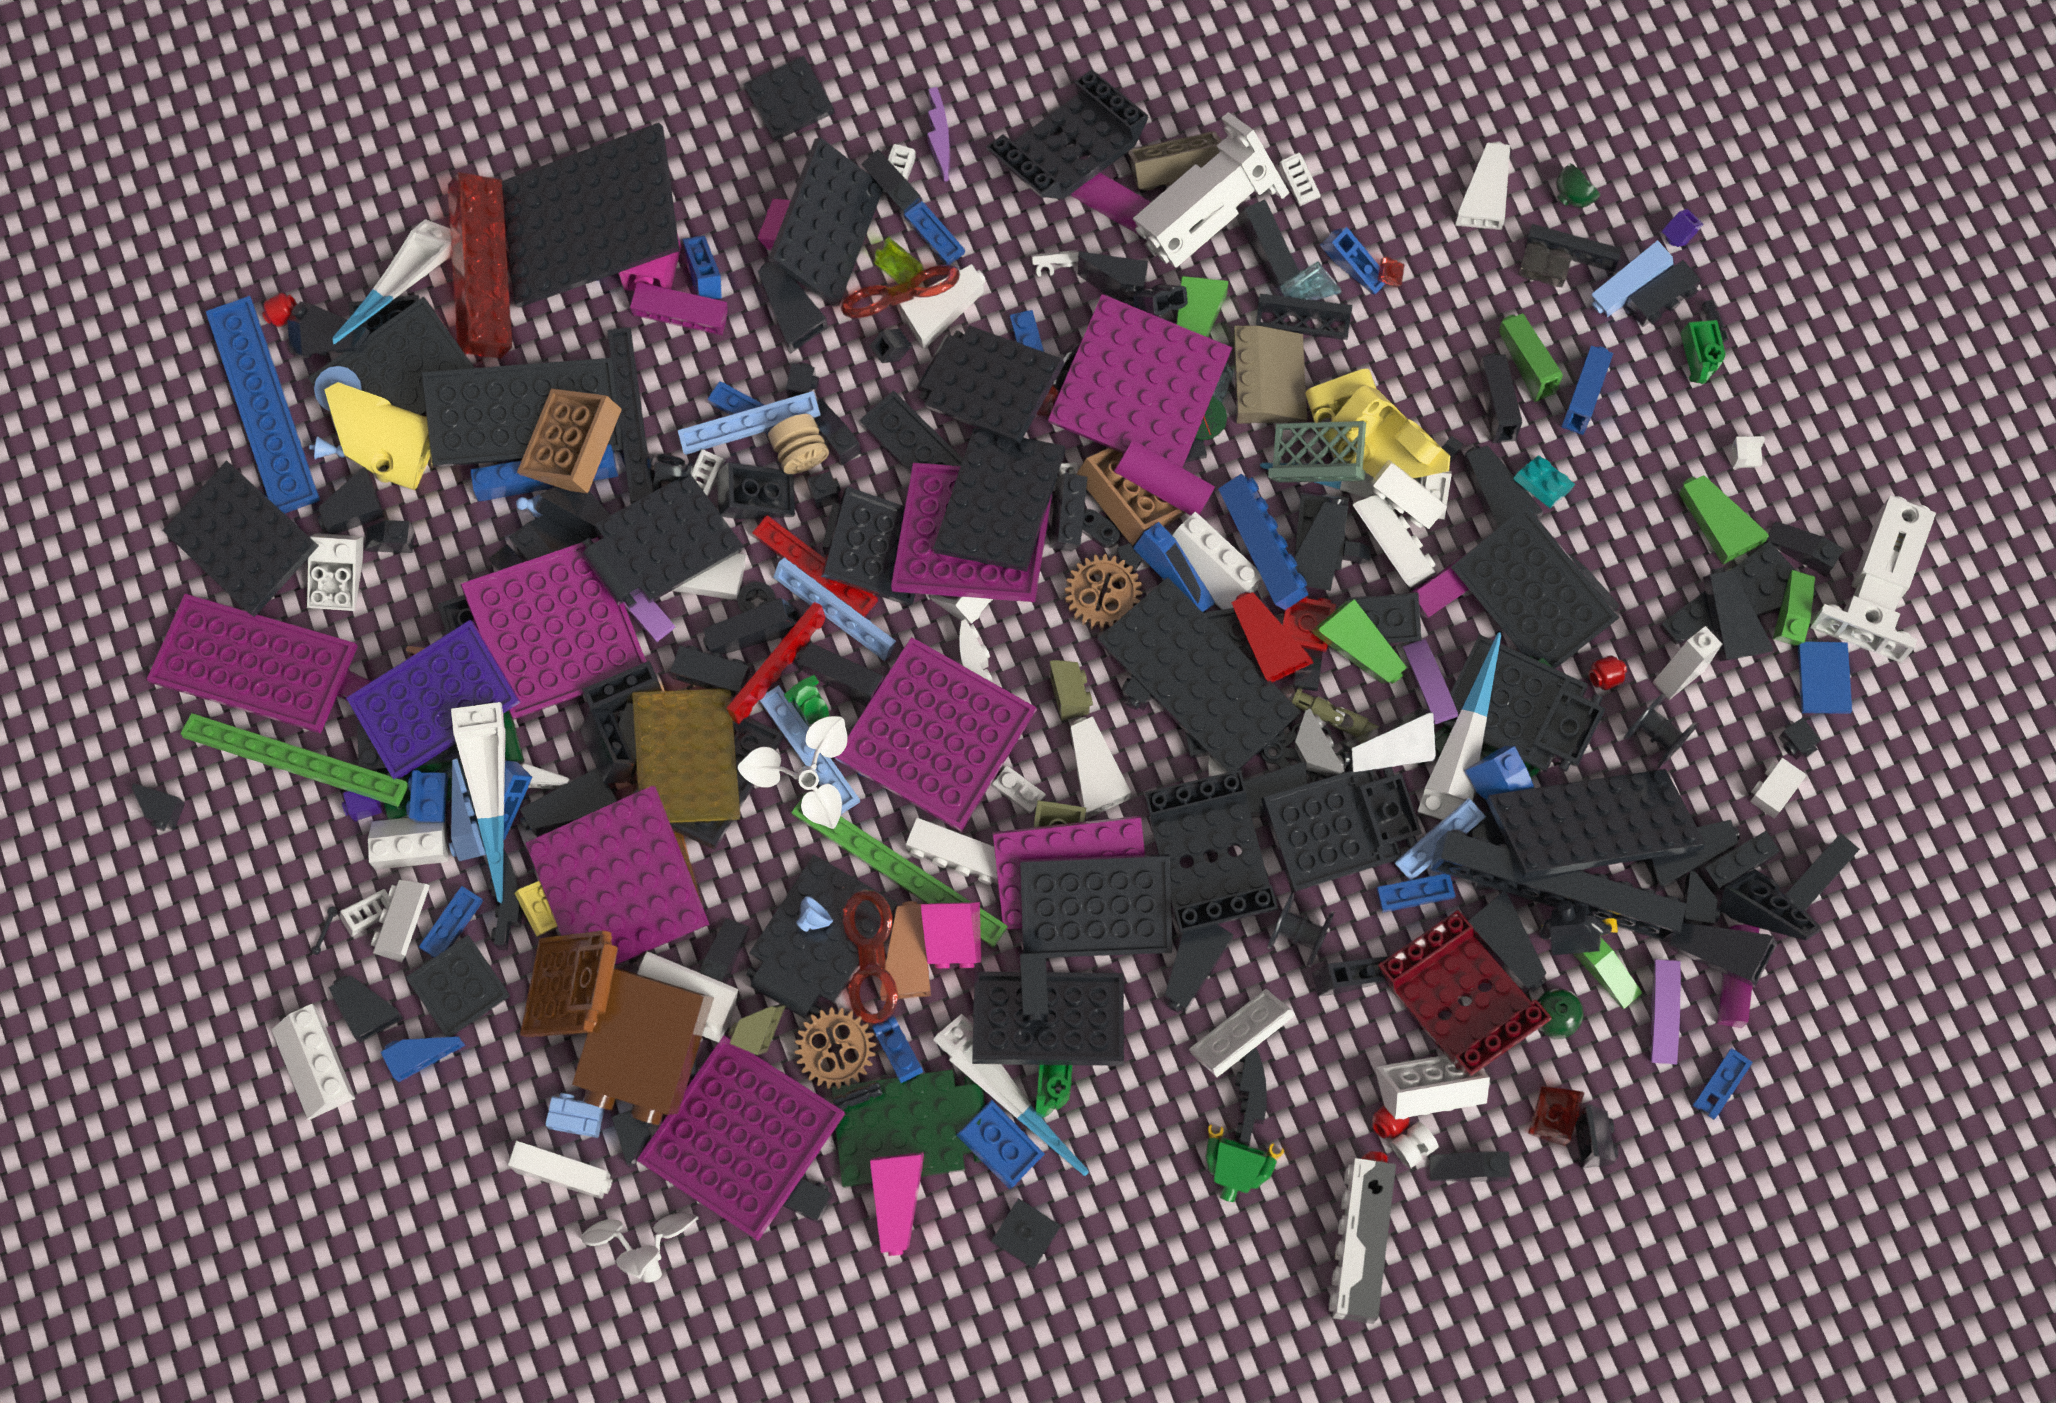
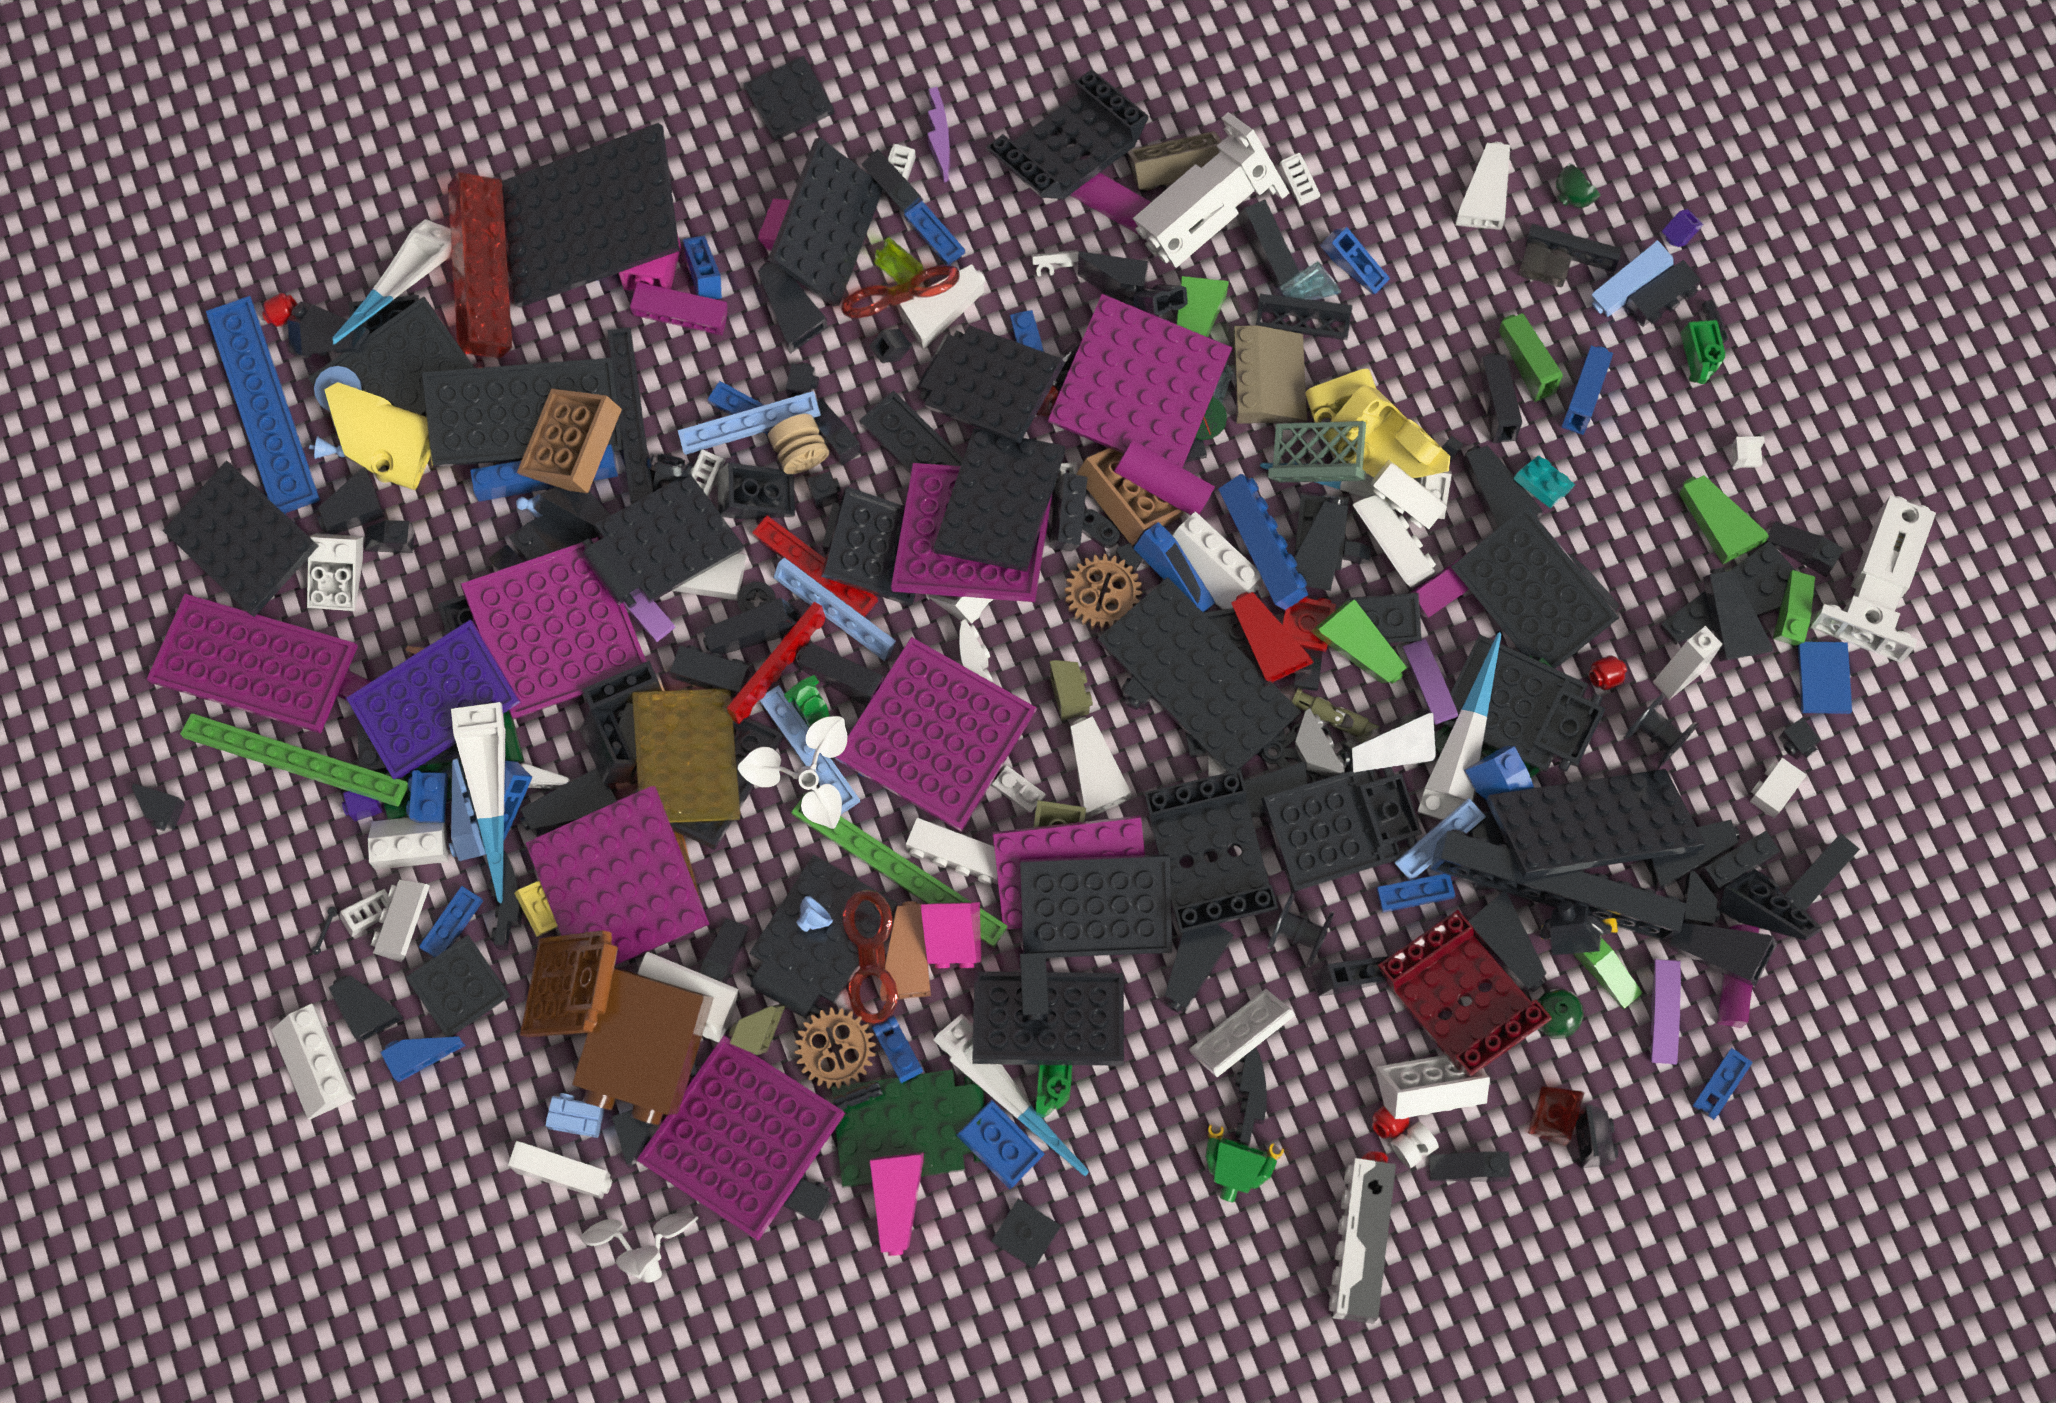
(1391, 272): clear red plate -> none

